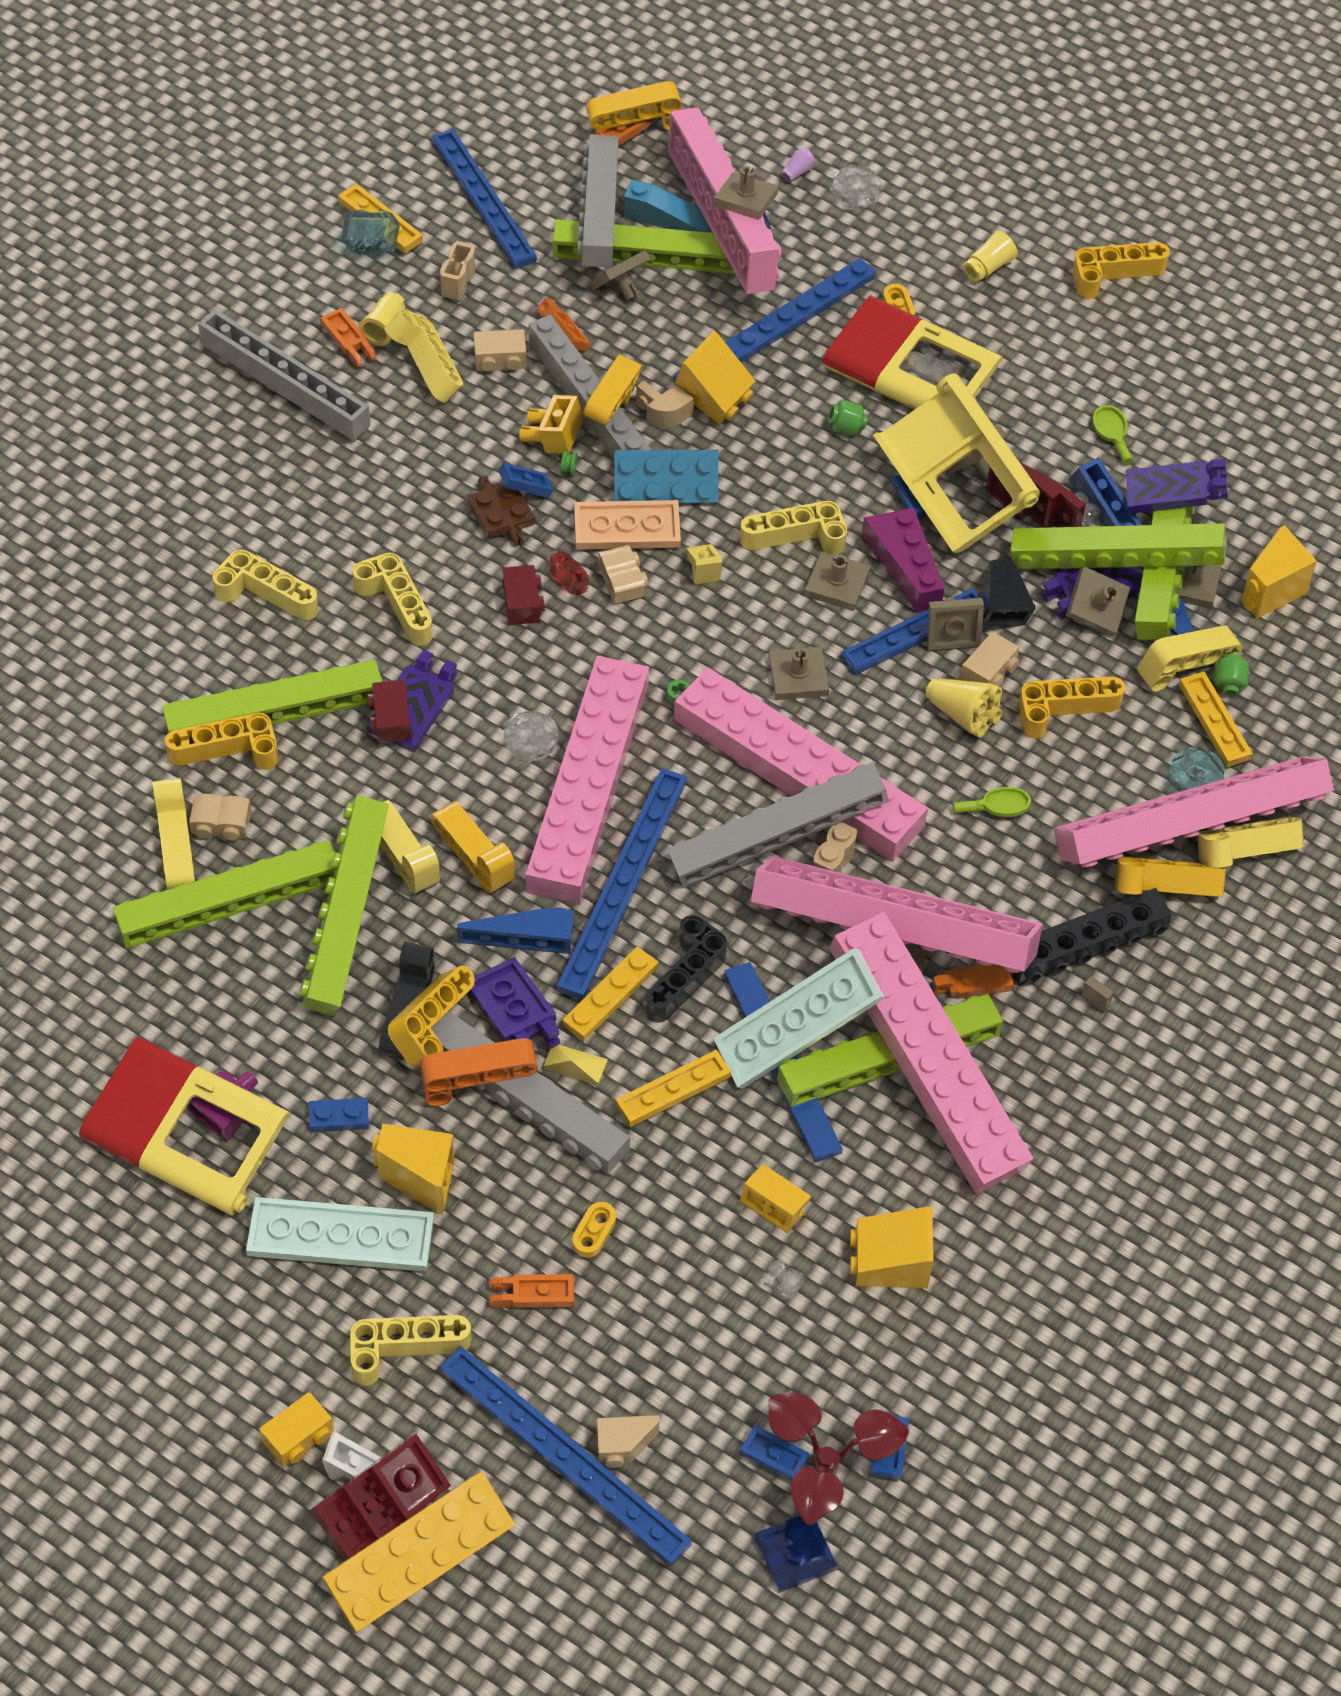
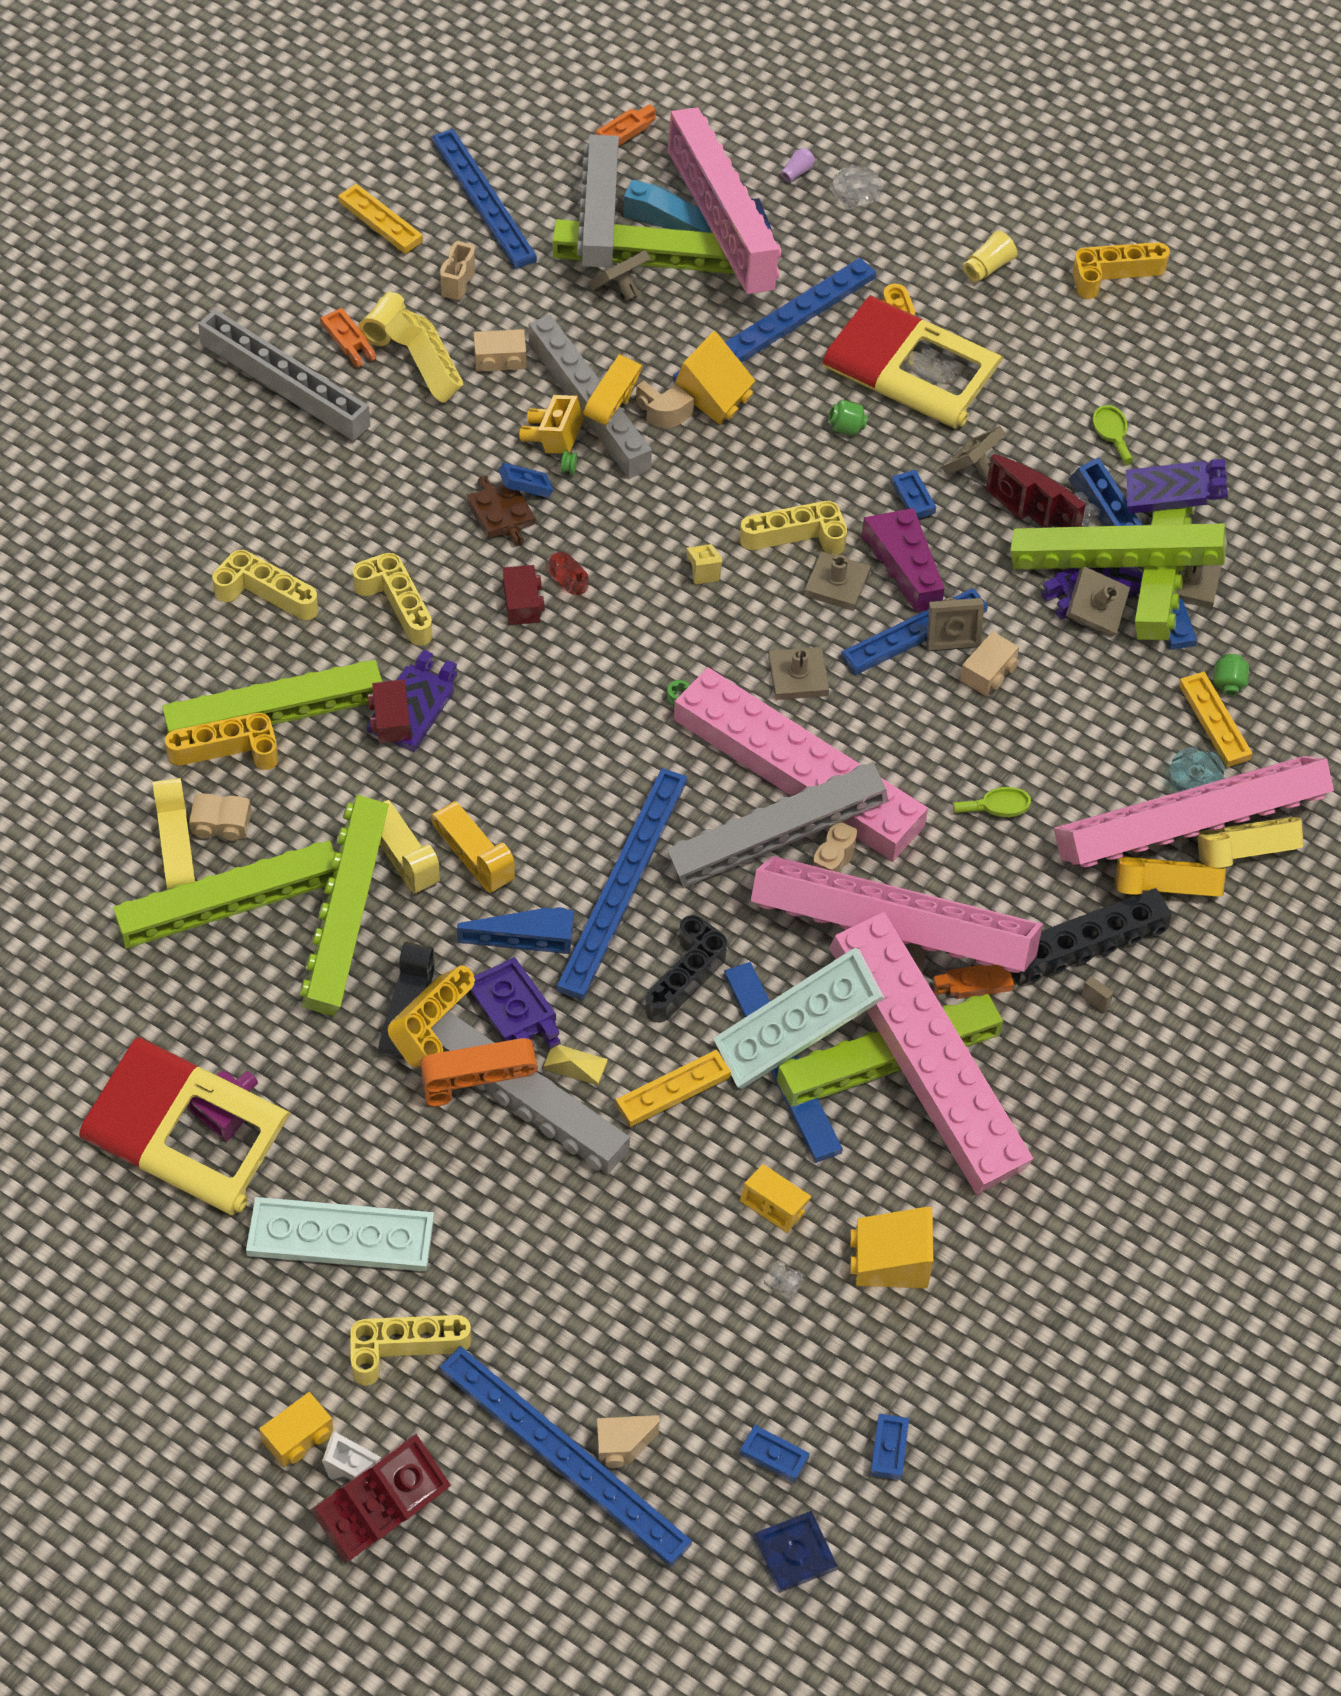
(338, 1115): blue plate -> none
(370, 230): clear light blue brick -> none
(416, 1163): yellow slope -> none
(418, 1551): yellow plate -> none
(531, 736): clear tile -> none
(533, 1291): orange hinge -> none
(565, 322): orange hinge -> none
(587, 780): bright pink brick -> none
(591, 1231): yellow plate -> none
(610, 993): yellow plate -> none
(622, 574): tan brick -> none
(627, 523): light nougat plate -> none
(634, 106): yellow beam -> none
(666, 475): dark azure plate -> none
(746, 194): dark tan tile -> none
(818, 1489): dark red plant -> none
(939, 437): light yellow piece -> none
(967, 703): light yellow cone -> none
(1004, 595): black slope -> none
(1066, 697): yellow beam -> none
(1185, 652): light yellow beam -> none
(1278, 574): yellow slope -> none

